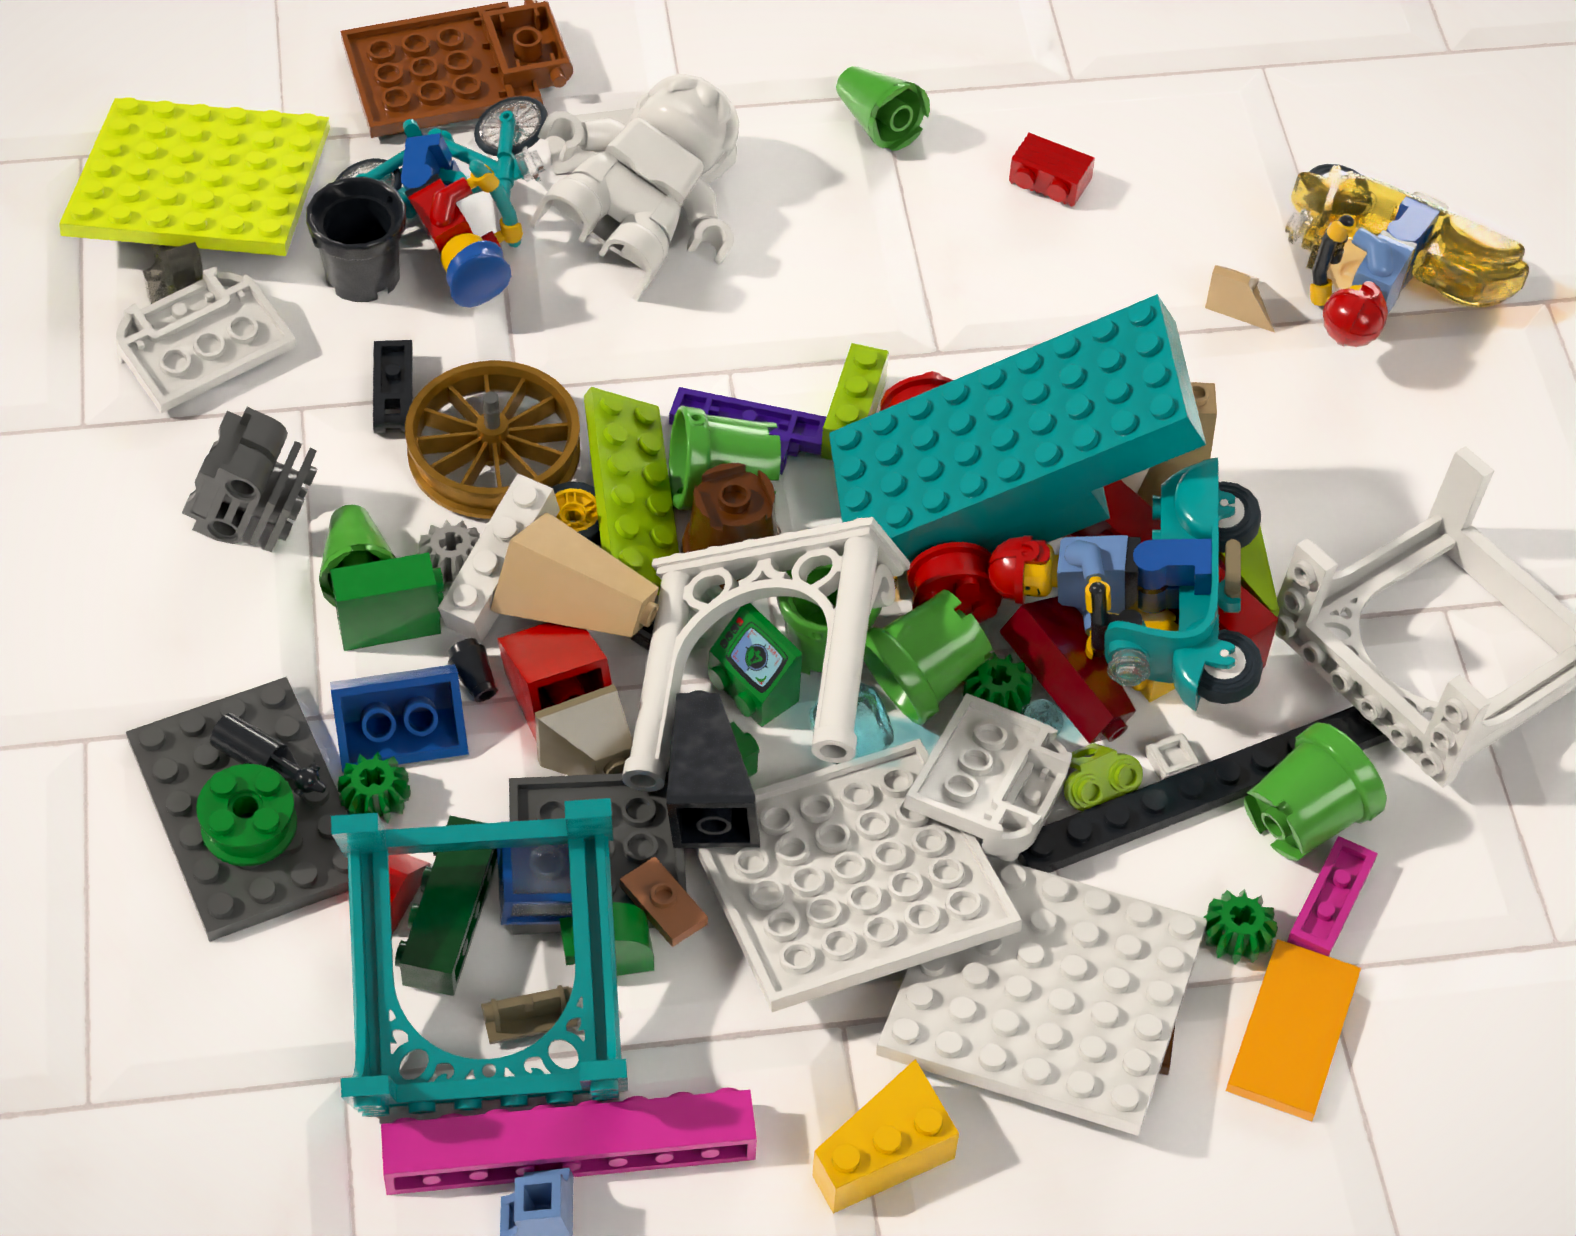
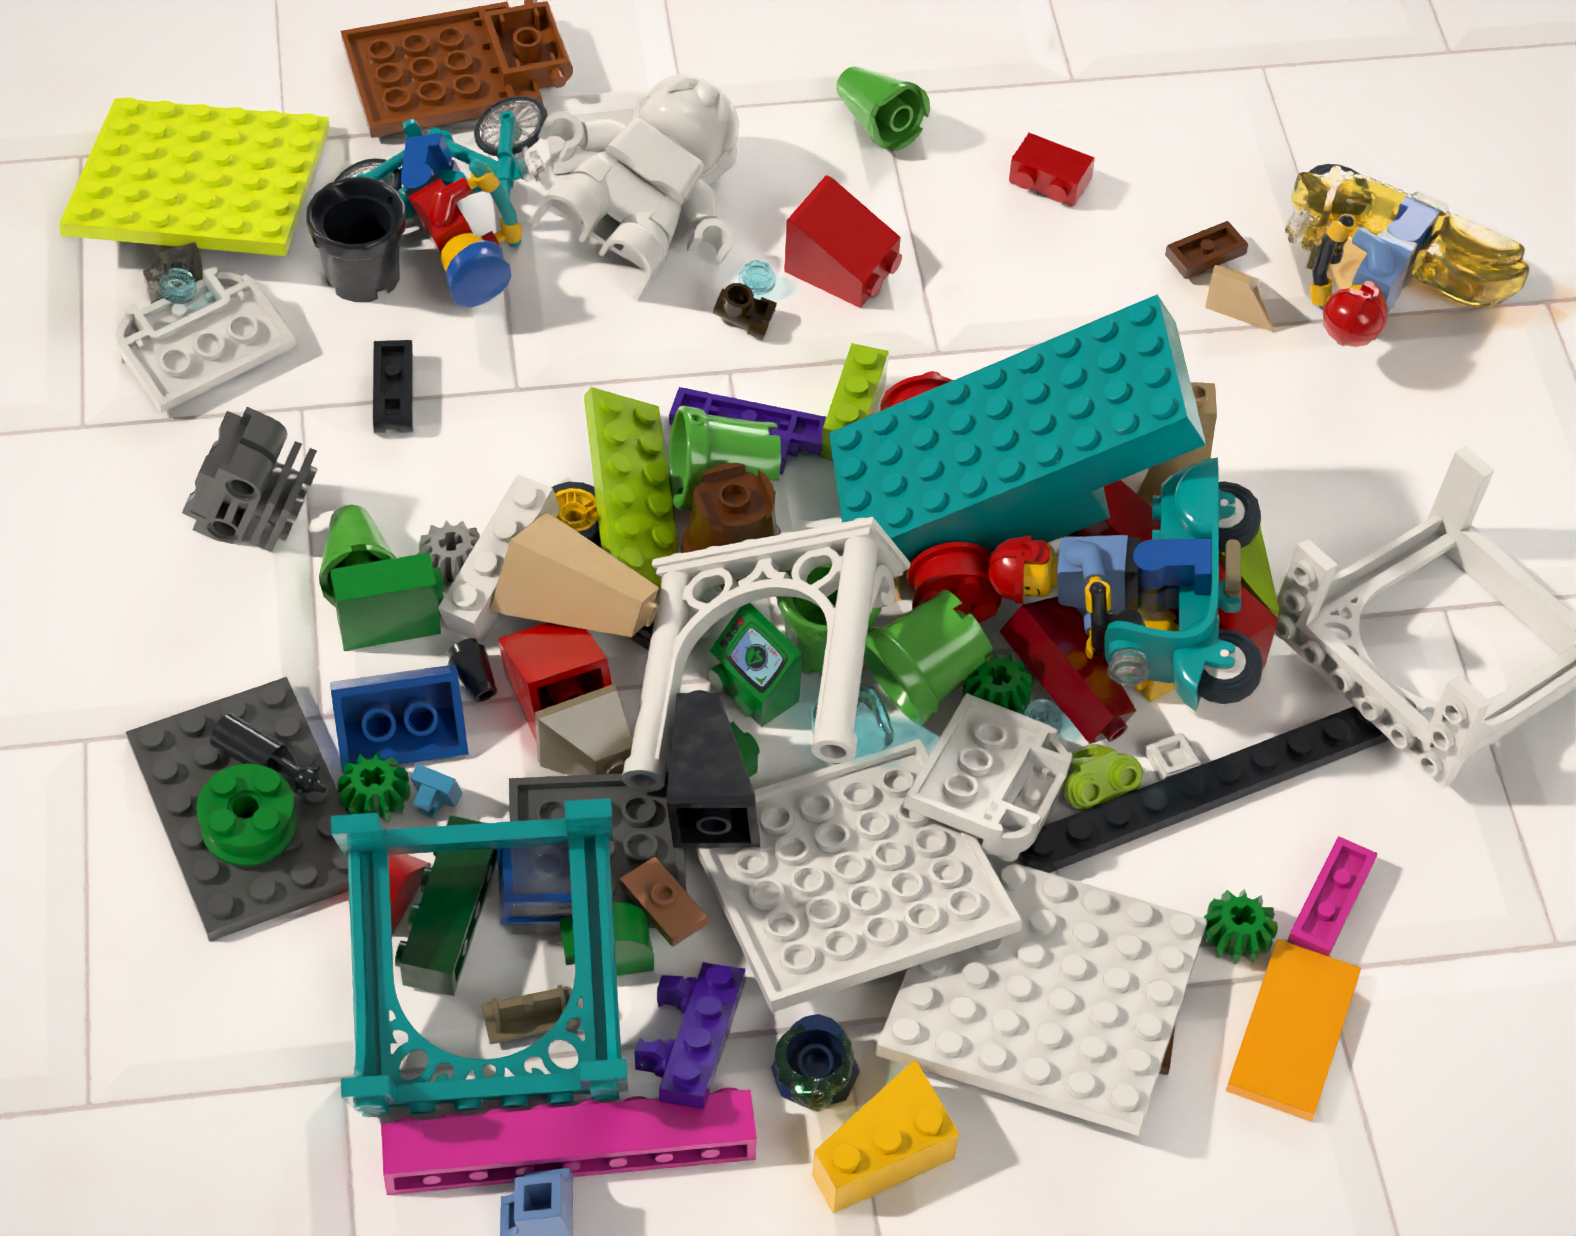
(177, 286): none -> clear light blue plate
(434, 790): none -> dark azure tile
(493, 436): pearl gold wheel -> none
(693, 1058): none -> dark purple hinge
(739, 308): none -> dark brown plate
(758, 277): none -> clear light blue plate
(815, 1063): none -> piece
(840, 244): none -> red slope
(1206, 249): none -> reddish brown plate
(1316, 792): bright green piece -> none

